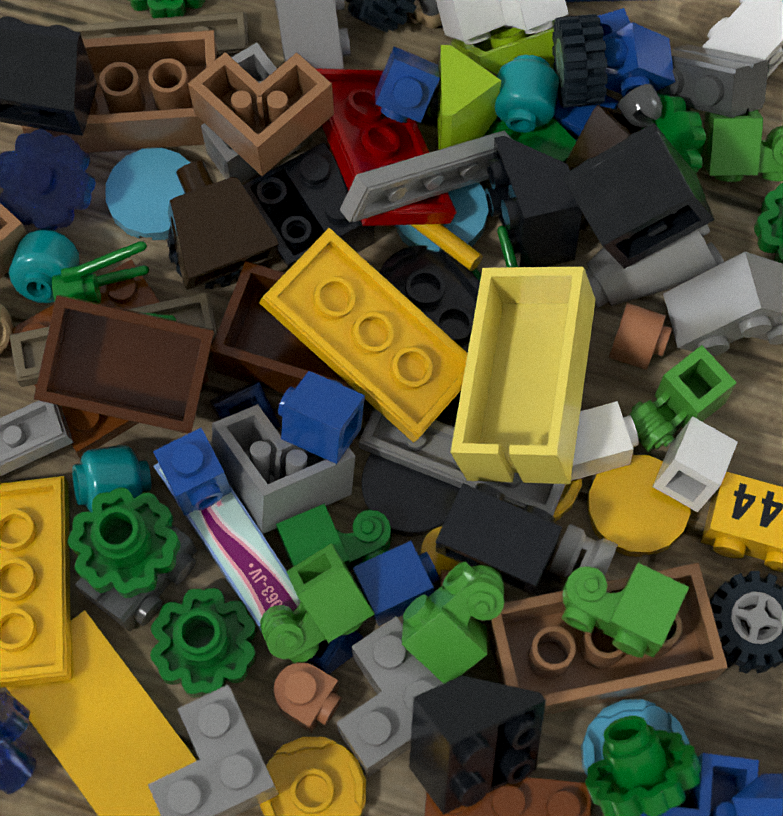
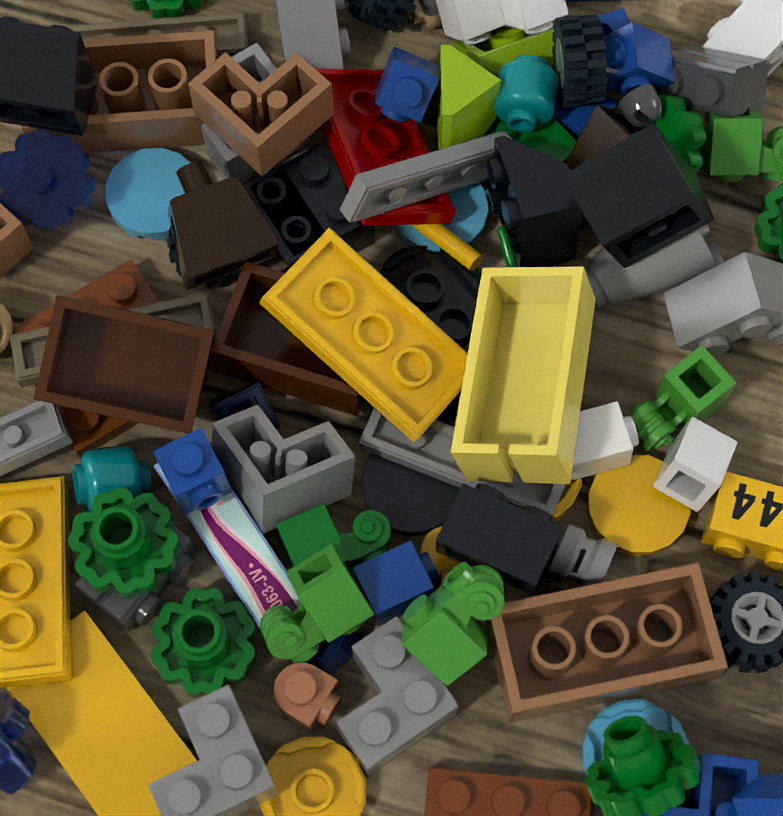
(37, 260): teal head -> none
(80, 284): green plant -> none
(321, 416): blue brick -> none
(473, 739): black slope -> none
(634, 617): bright green brick -> none
(640, 336): nougat plate -> none

